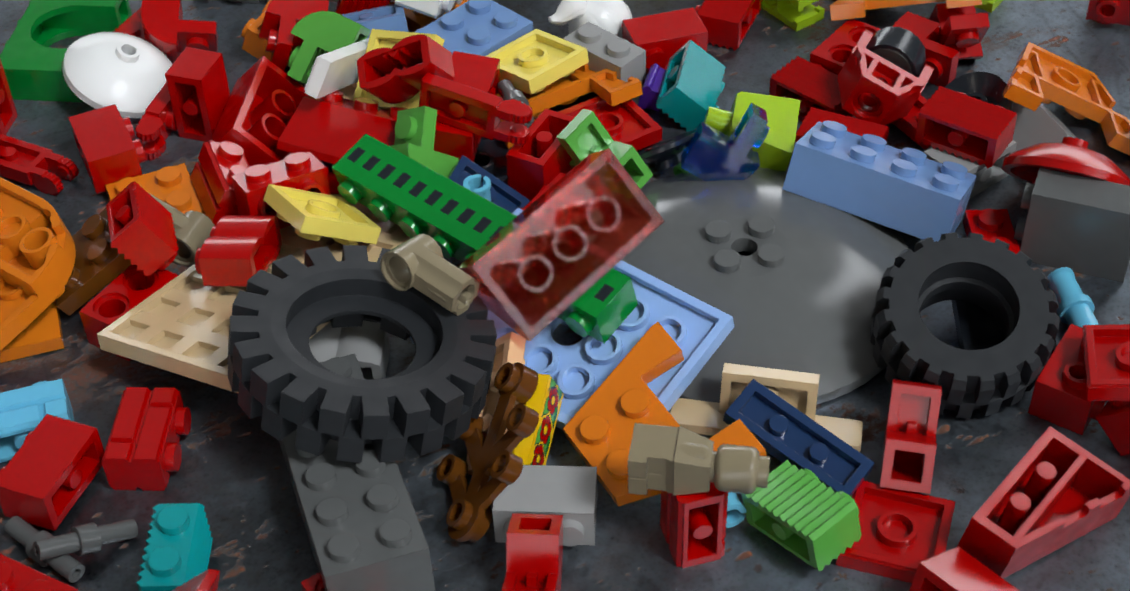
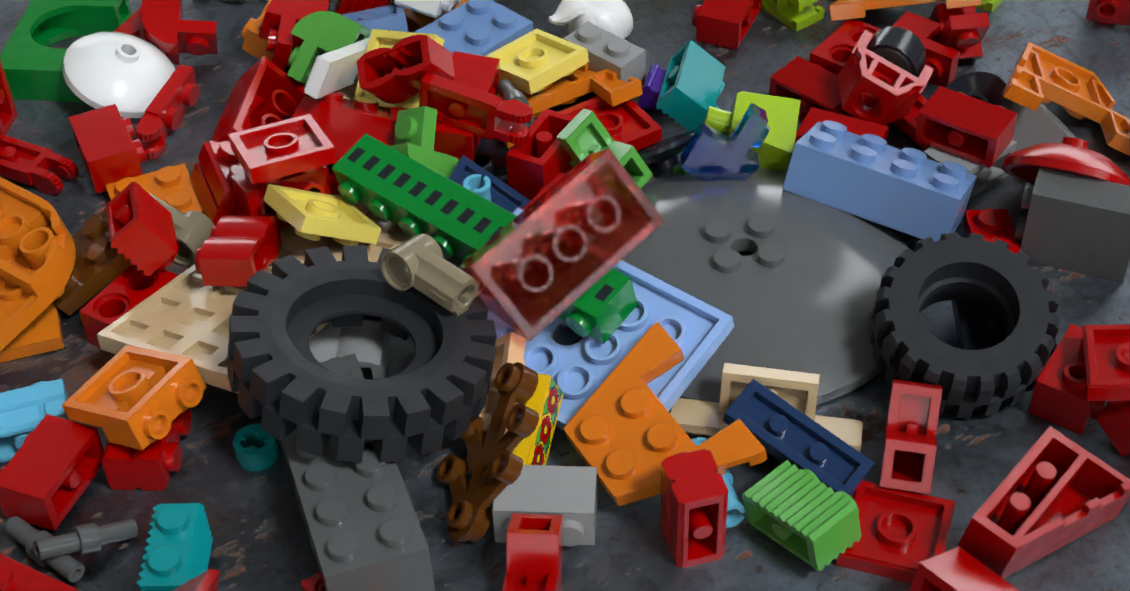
(137, 395): none -> orange plate
(197, 92): red brick -> none
(250, 457): none -> teal bush
(282, 149): none -> red plate
(665, 34): red brick -> none
(687, 464): dark tan piece -> none
(1072, 304): medium azure pin -> none

